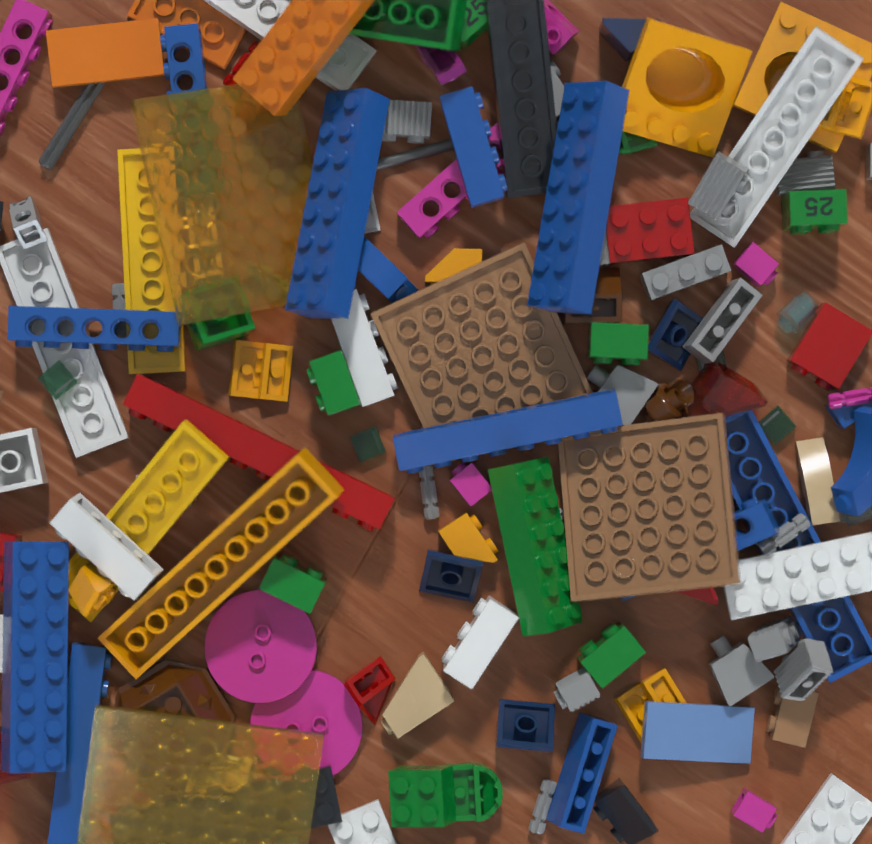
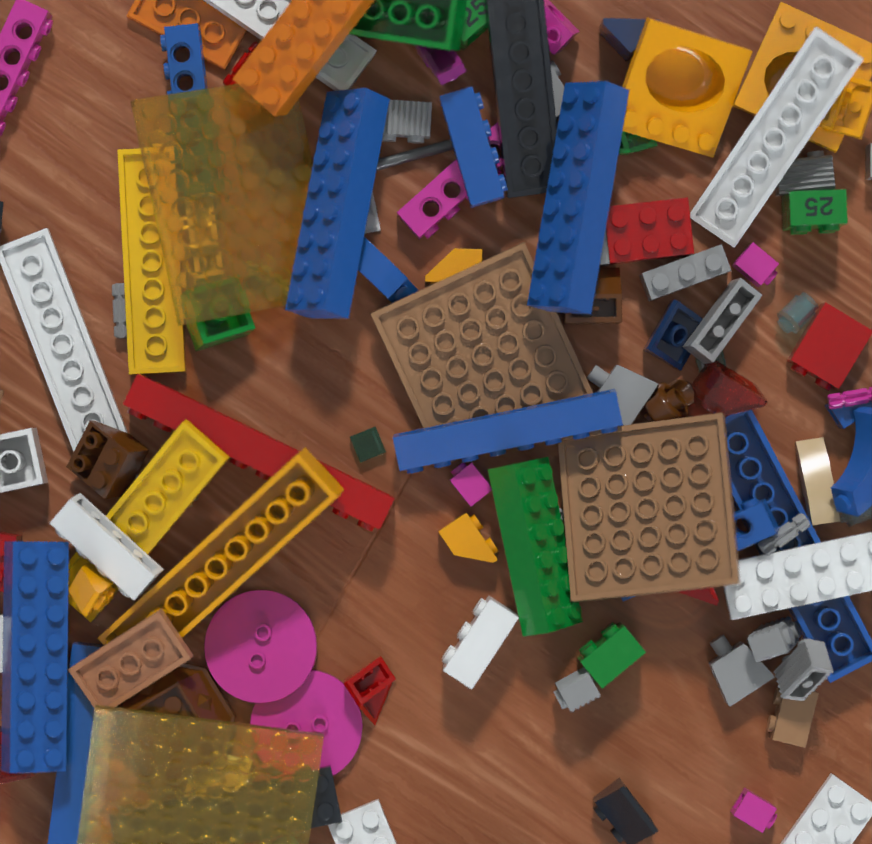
(22, 318): blue brick -> none
(27, 223): light grey leg -> none
(58, 380): clear green tile -> none
(70, 124): dark grey axle -> none
(105, 53): orange tile -> none
(107, 459): none -> reddish brown slope
(131, 661): none -> nougat plate
(260, 370): light orange slope -> none
(293, 583): green brick -> none
(334, 383): green brick -> none
(363, 355): white brick -> none
(416, 698): tan slope -> none
(422, 796): green brick -> none
(428, 493): light grey axle -> none
(450, 575): dark blue slope -> none
(476, 791): green slope -> none
(525, 725): dark blue slope -> none
(542, 805): light grey axle -> none
(581, 772): blue brick -> none
(617, 342): green brick -> none
(657, 688): light orange slope -> none
(697, 732): medium blue tile -> none
(718, 186): light grey brick -> none
(776, 425): clear green tile -> none

